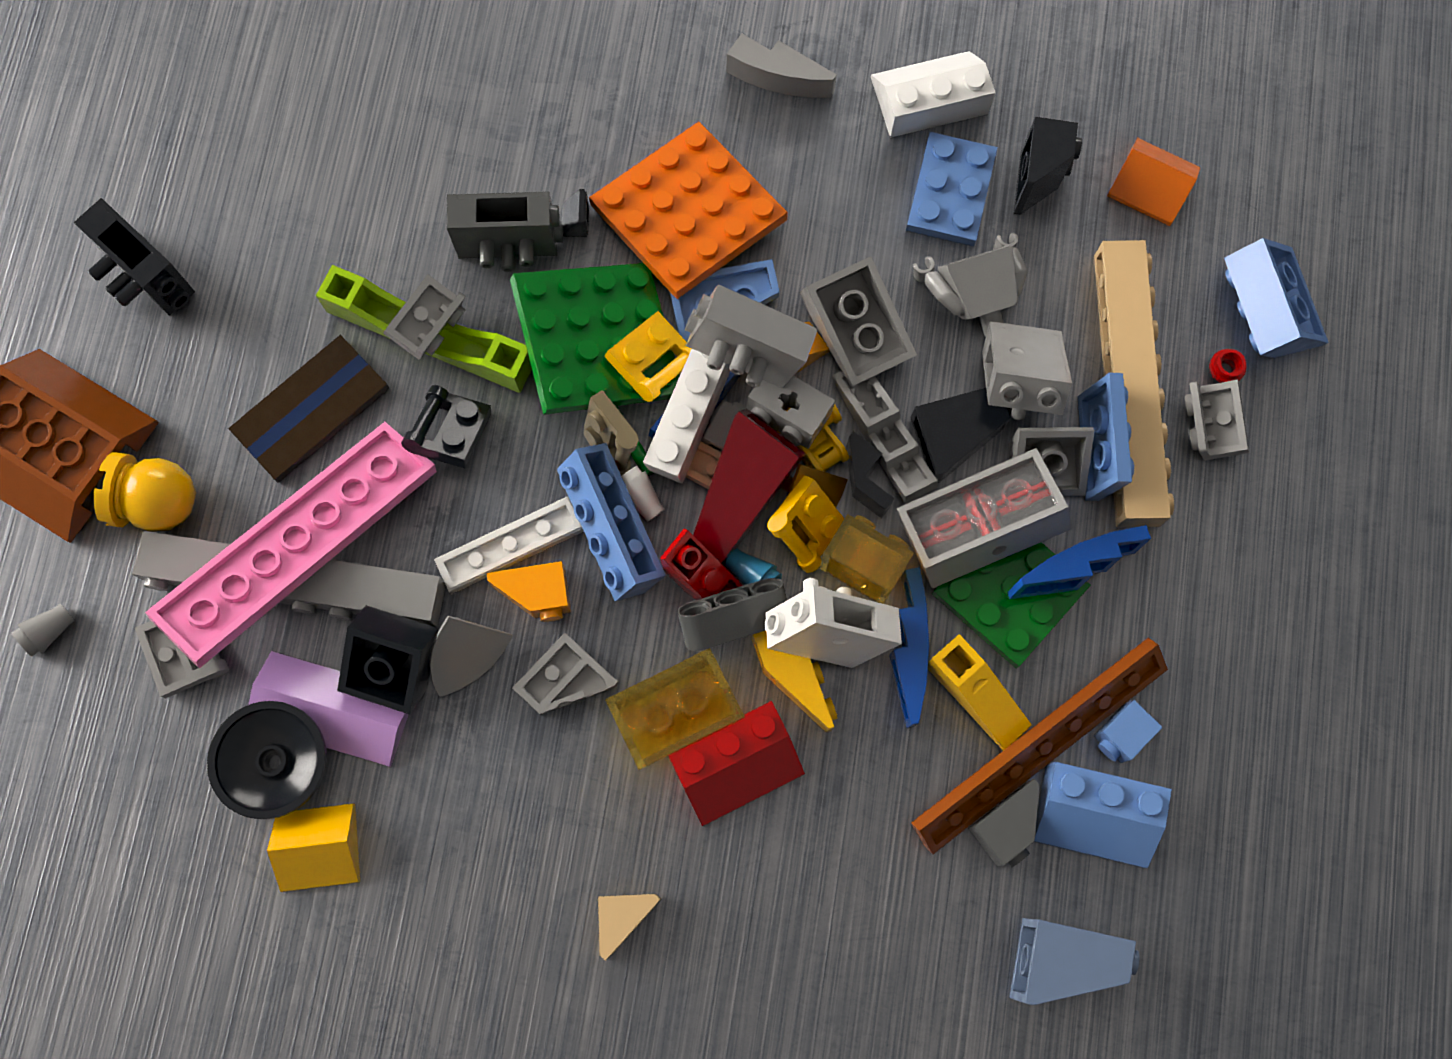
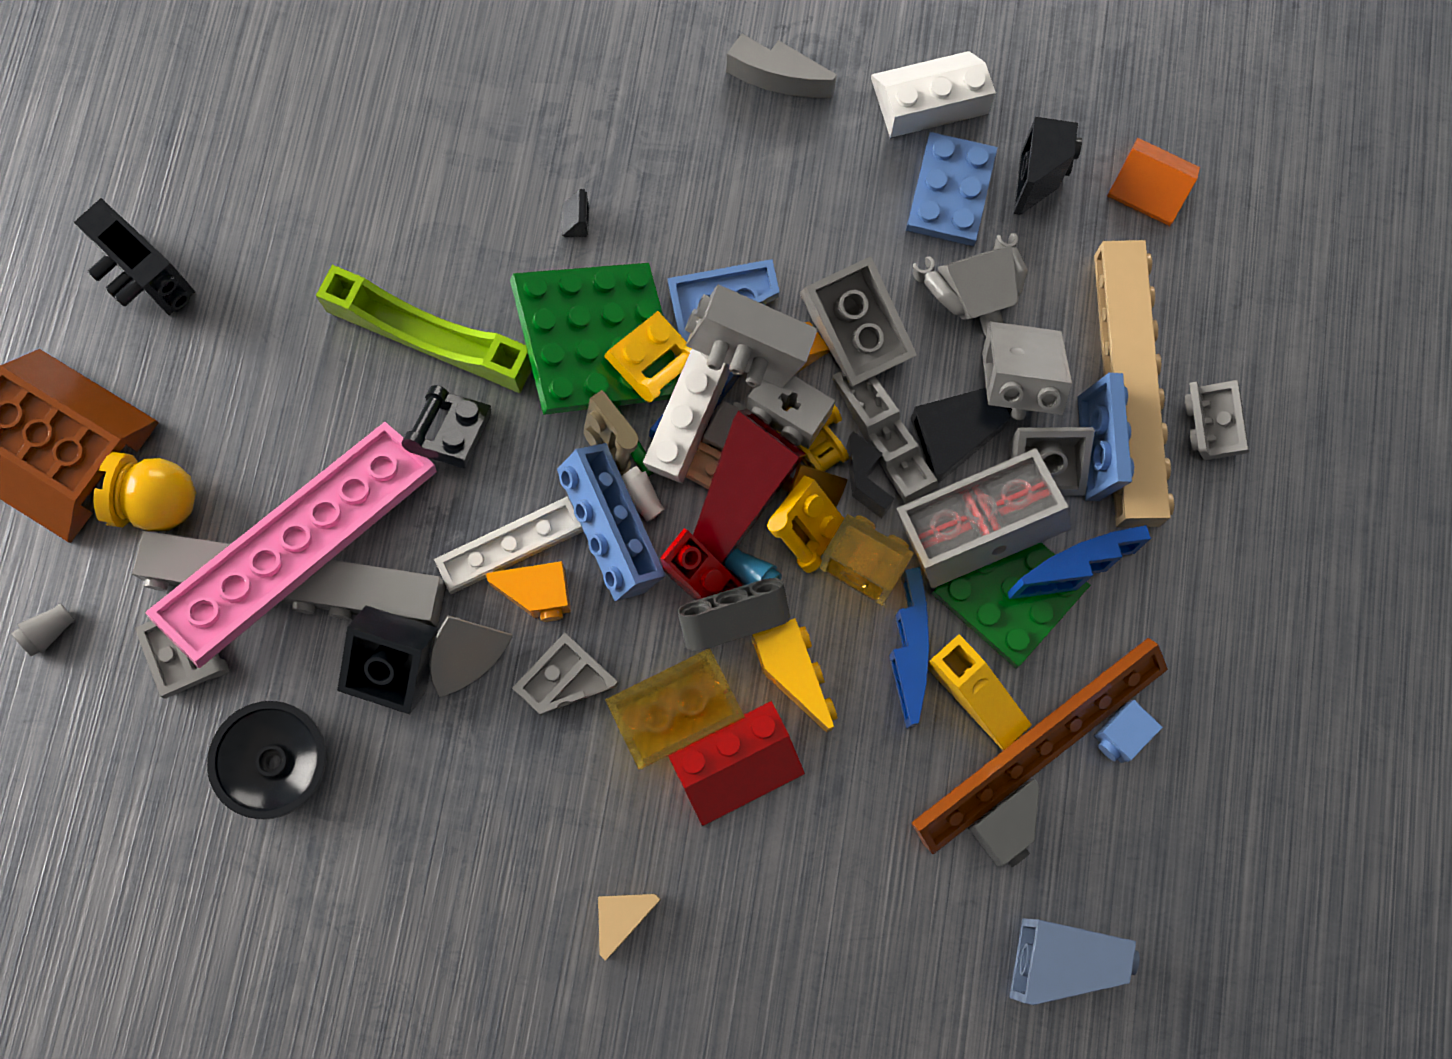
(309, 408): dark brown tile -> none
(315, 848): yellow slope -> none
(344, 720): lavender slope -> none
(424, 317): light grey bracket -> none
(504, 227): dark grey piece -> none
(688, 209): orange plate -> none
(832, 626): white piece -> none
(1101, 814): medium blue slope -> none
(1233, 359): red plate -> none
(1274, 299): slope -> none

